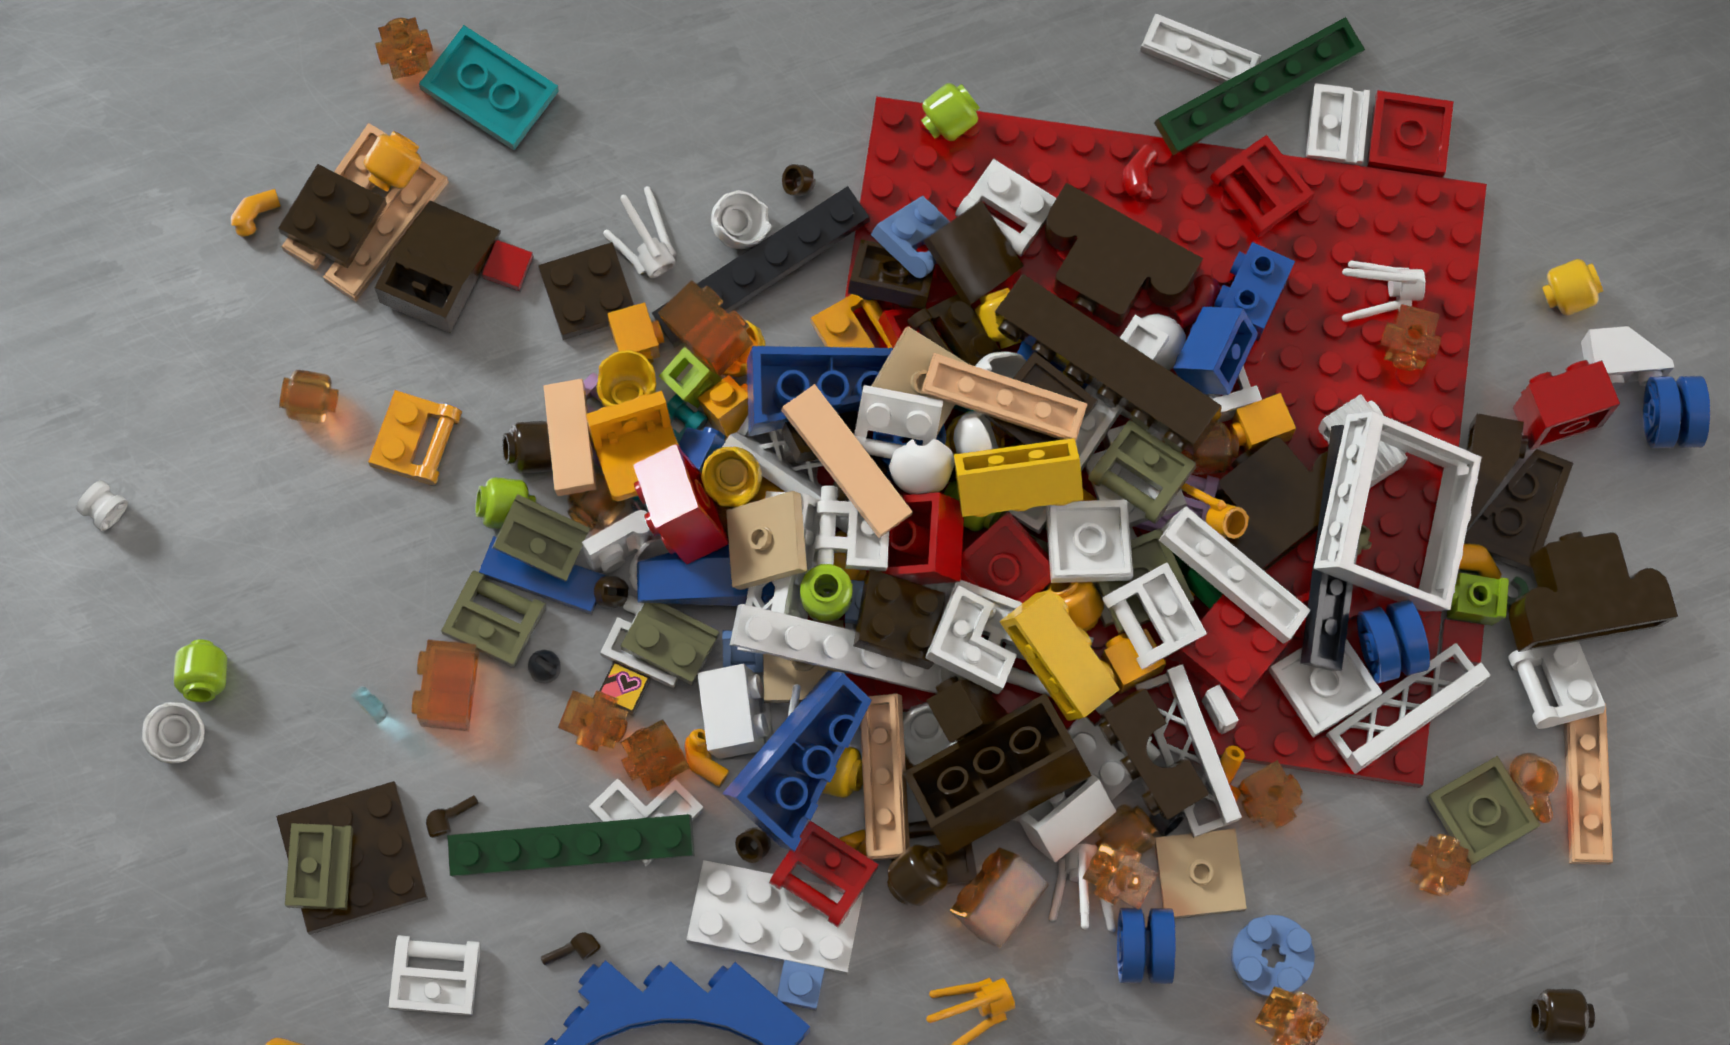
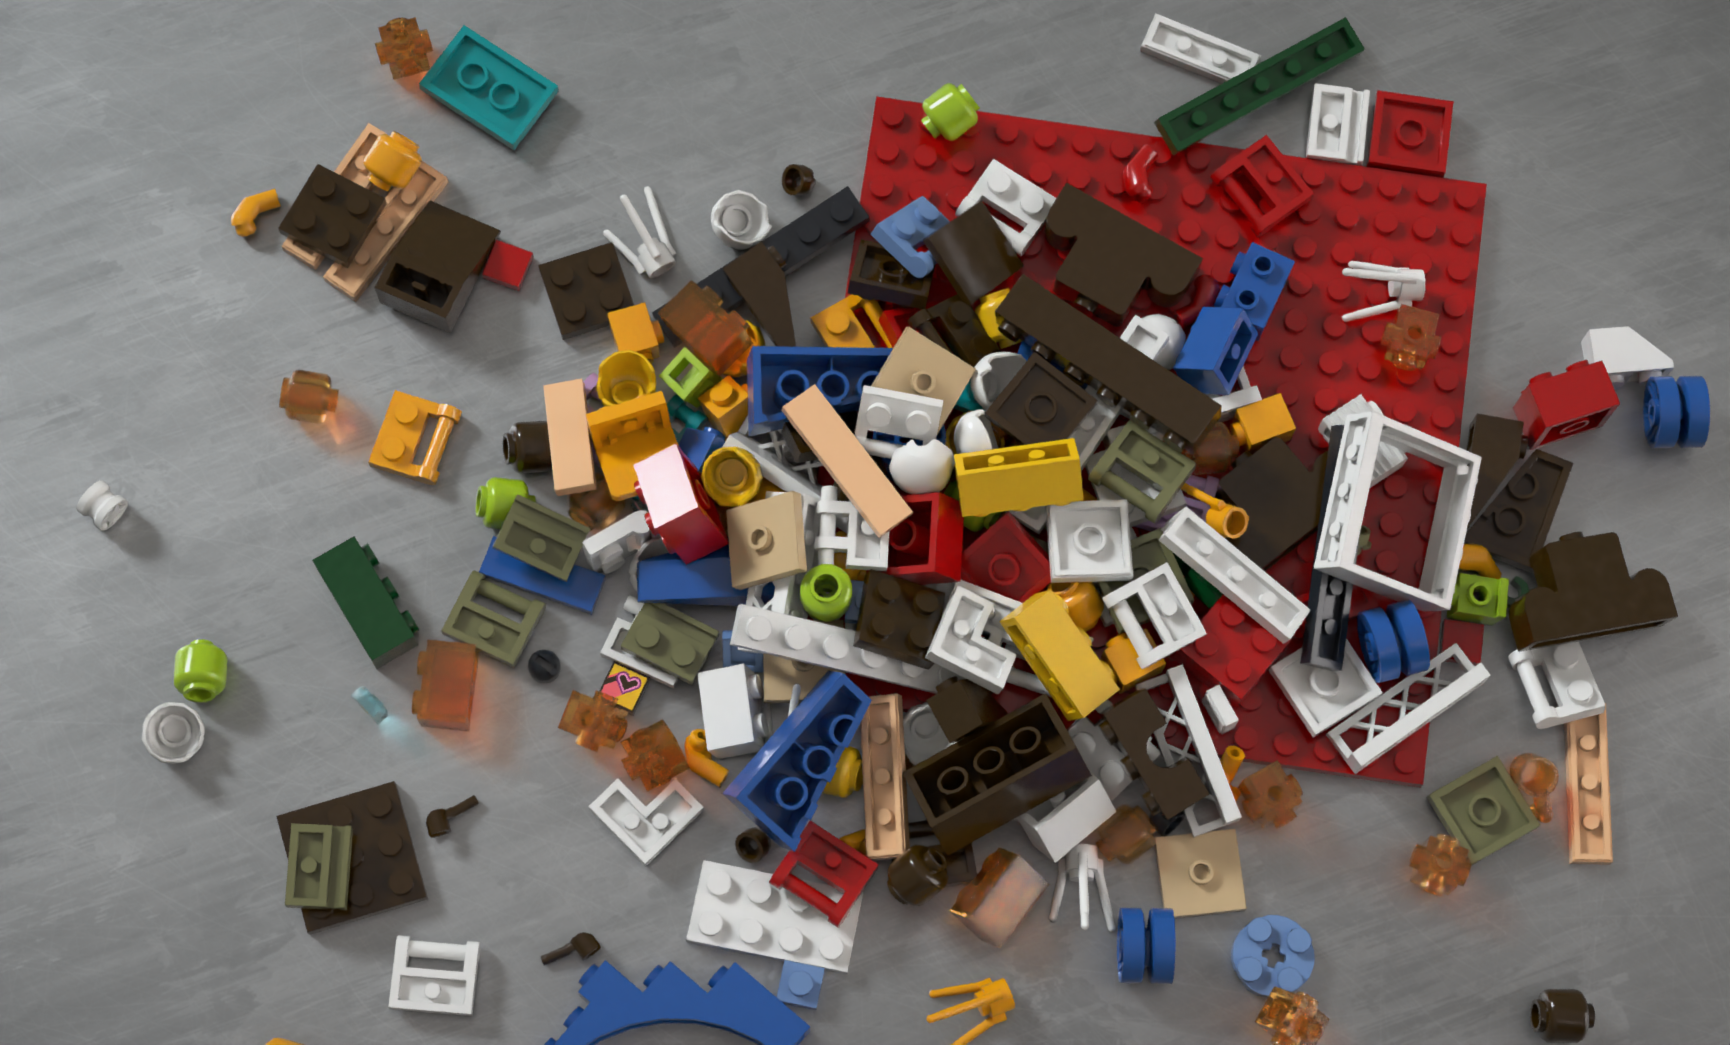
(367, 601): none -> dark green brick
(570, 845): dark green plate -> none
(611, 601): dark brown hinge -> none
(763, 289): none -> dark brown slope
(1003, 398): light nougat tile -> none
(1120, 875): clear orange brick -> none
(1572, 287): yellow head -> none

